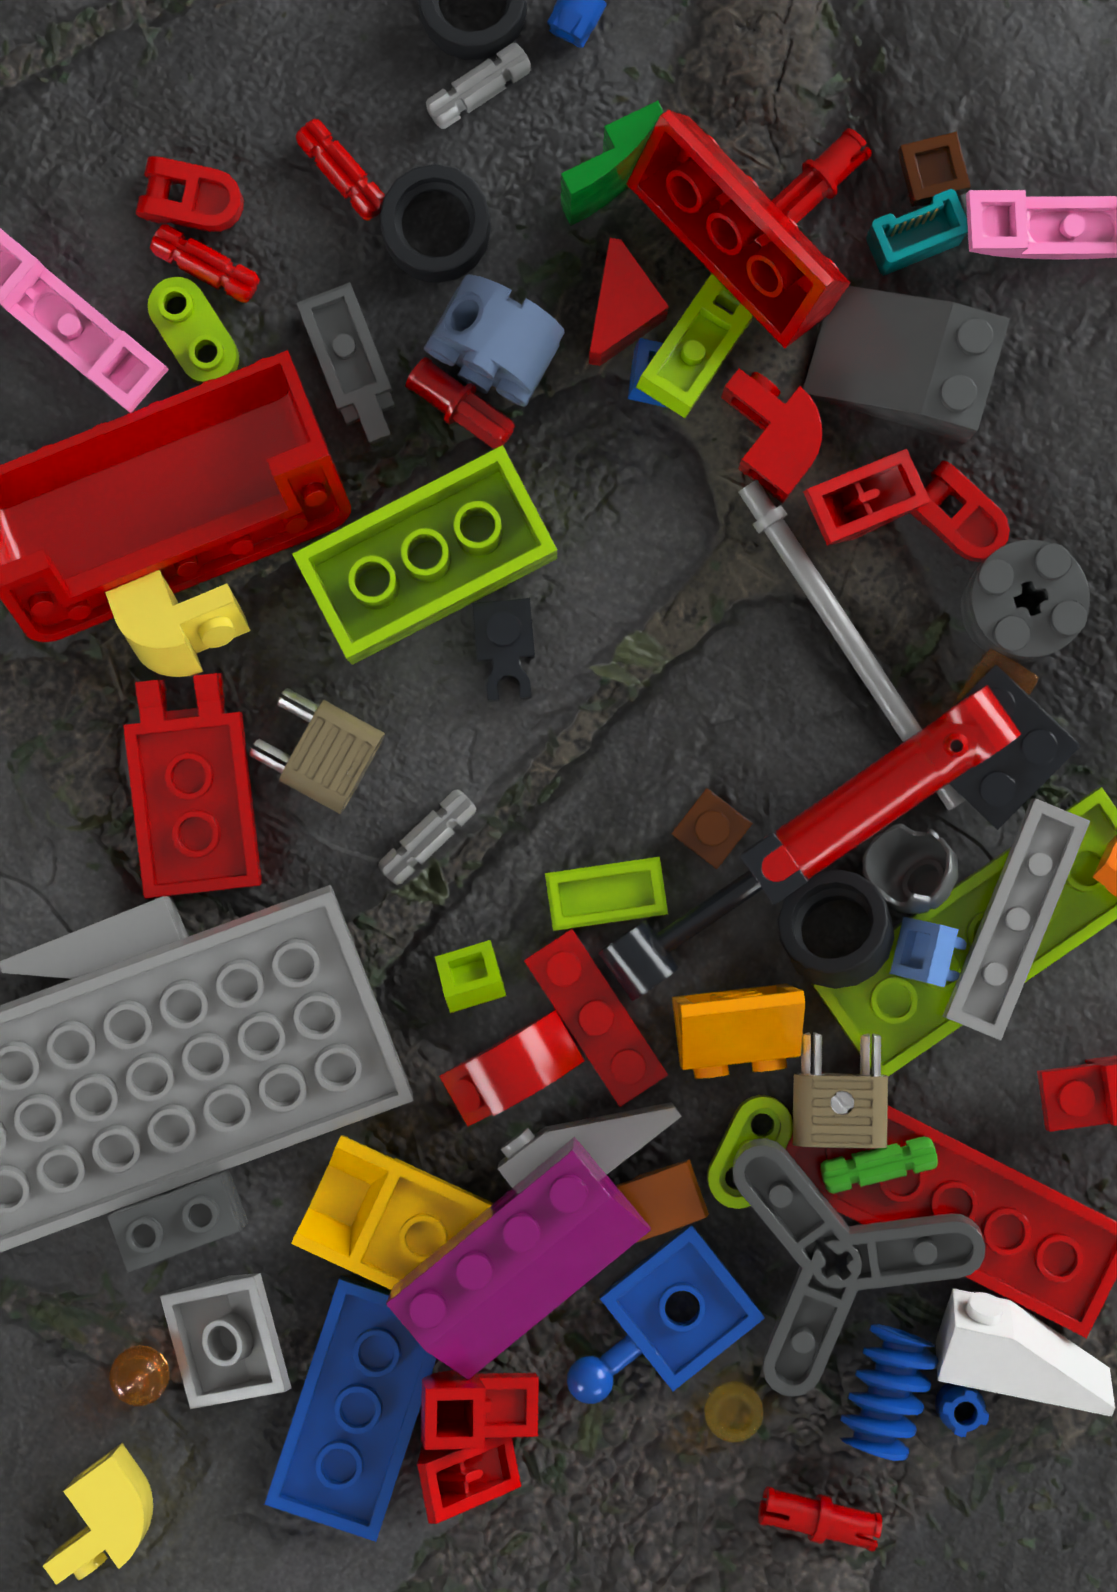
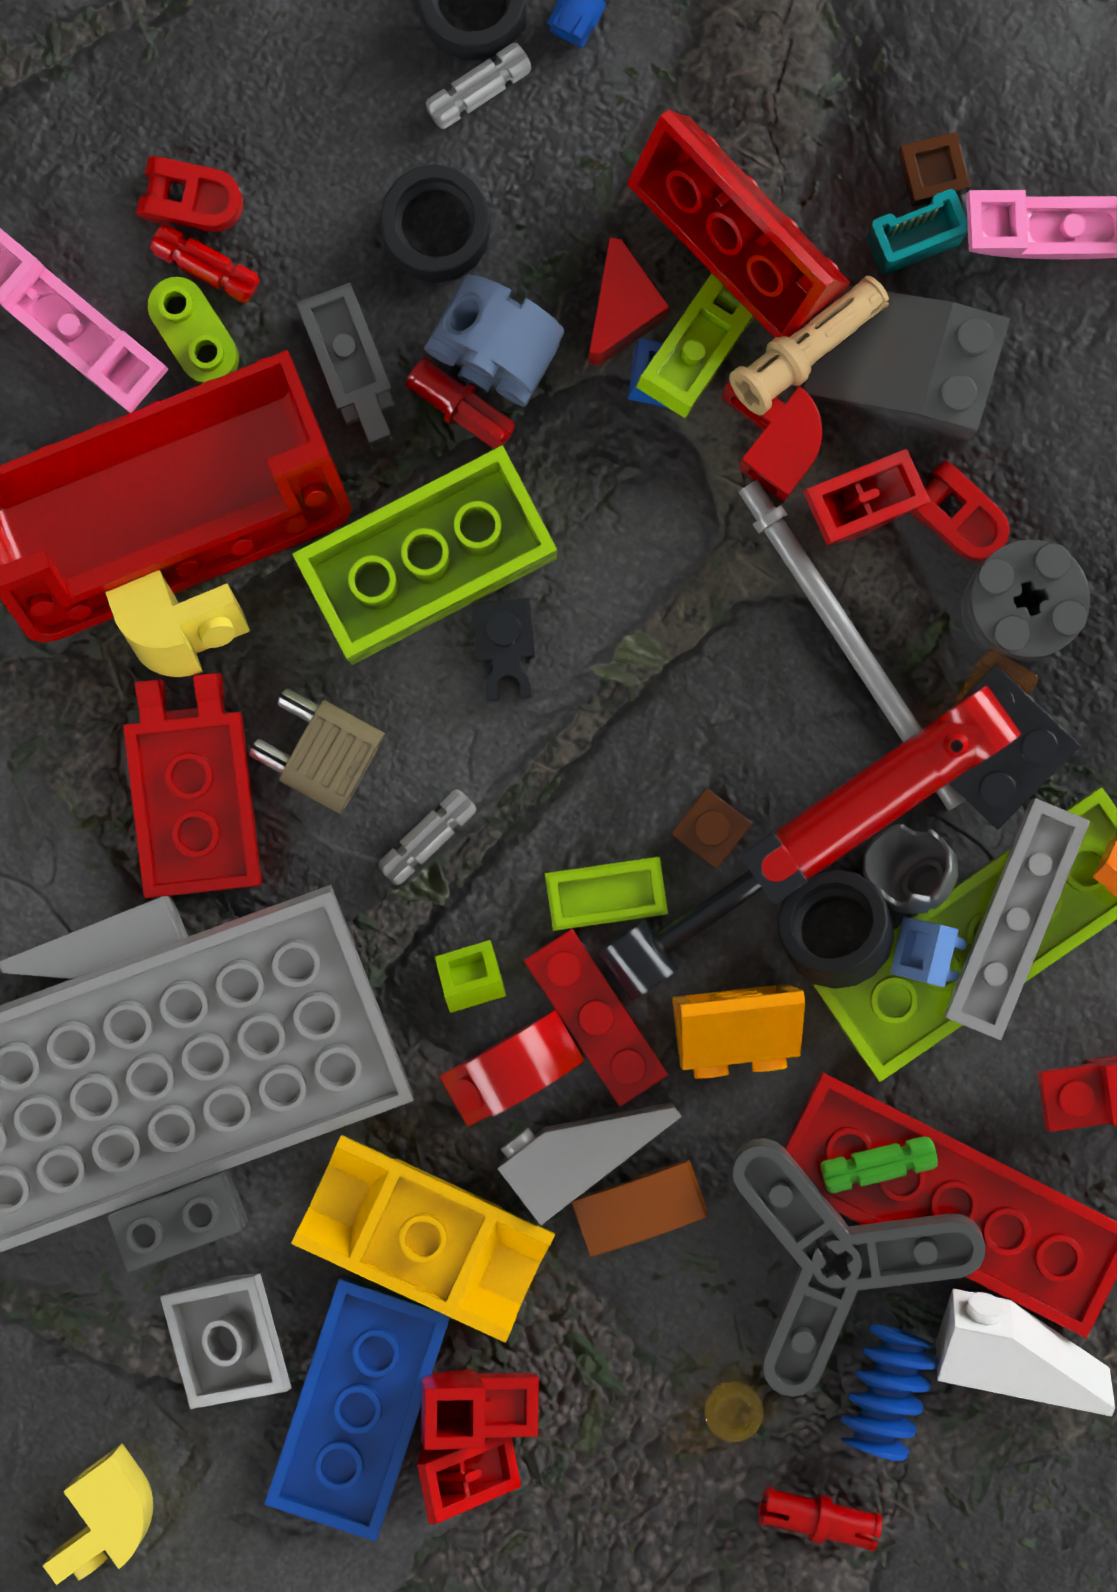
(139, 1375): clear orange plate -> none
(340, 169): red axle -> none
(517, 1261): magenta slope -> none
(604, 177): green slope -> none
(670, 1346): blue plate -> none
(738, 1134): lime plate -> none
(791, 358): none -> tan pin
(823, 175): red axle -> none
(840, 1107): dark tan piece -> none
(949, 1397): blue hose -> none

